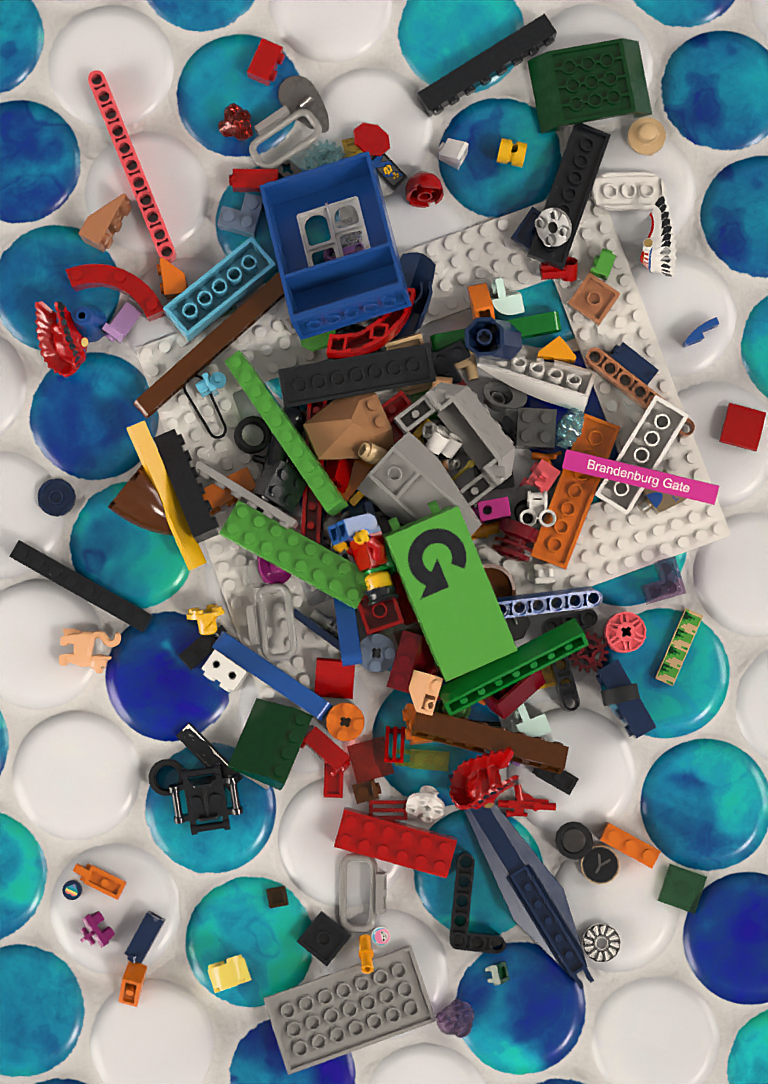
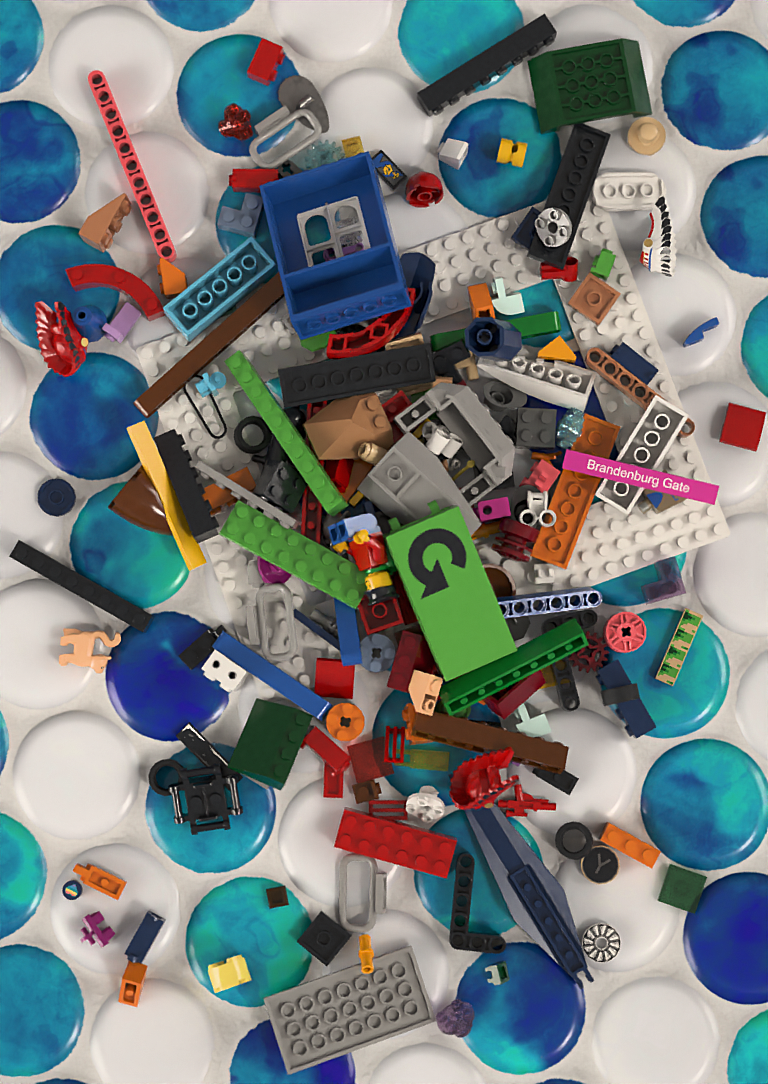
(206, 618): yellow plate -> none
(371, 138): red piece -> none
(380, 936): tile -> none

